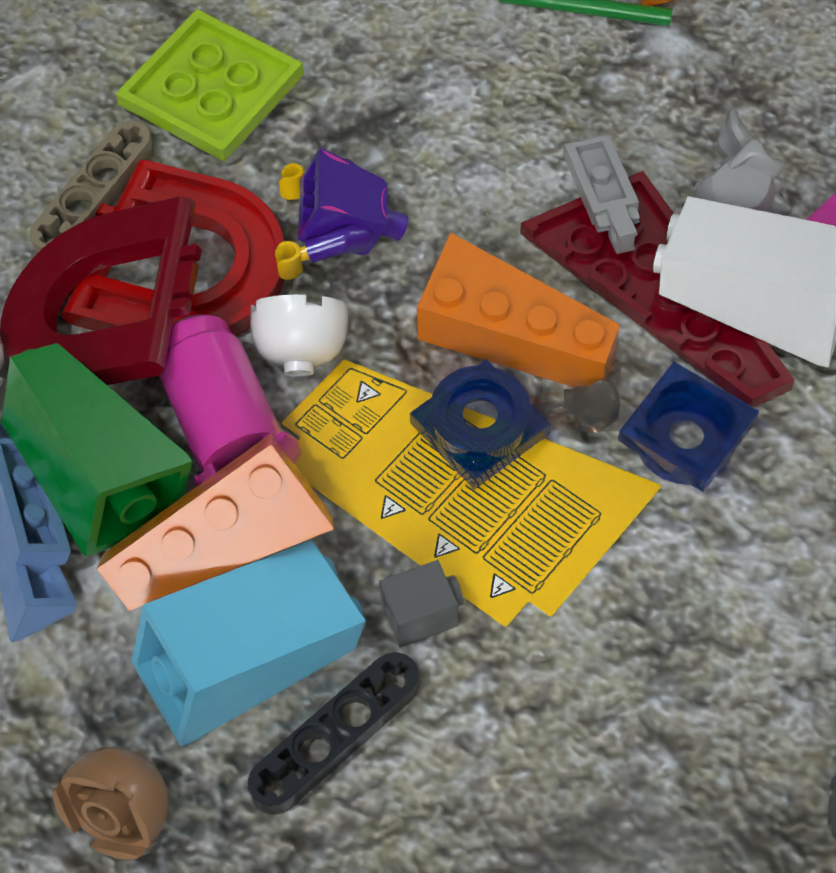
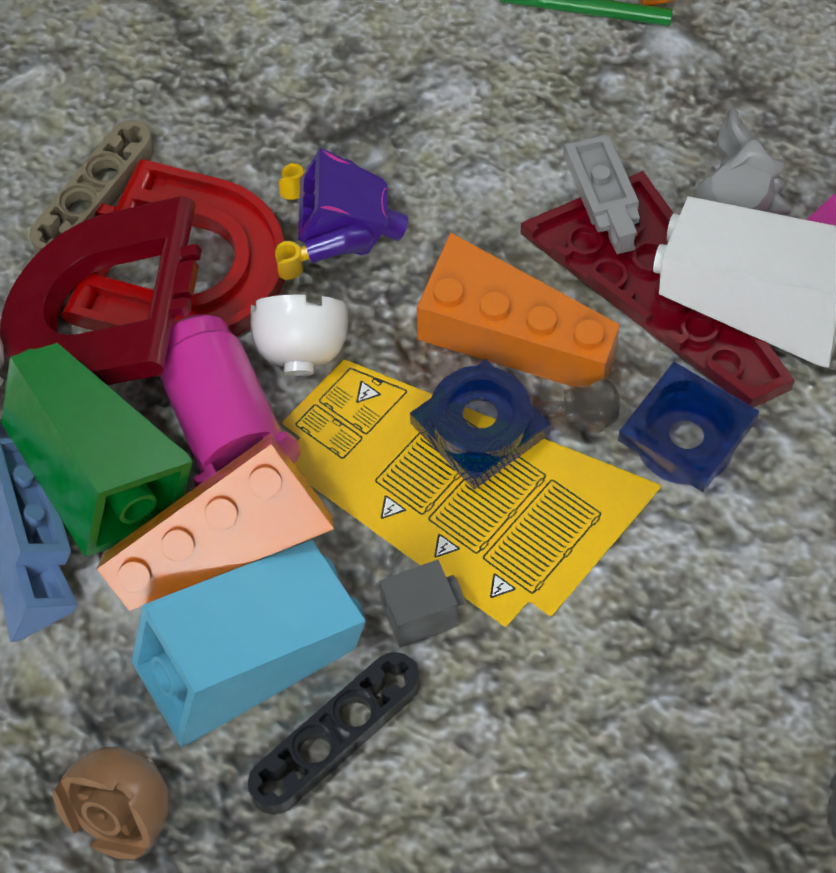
(210, 84): lime plate -> none

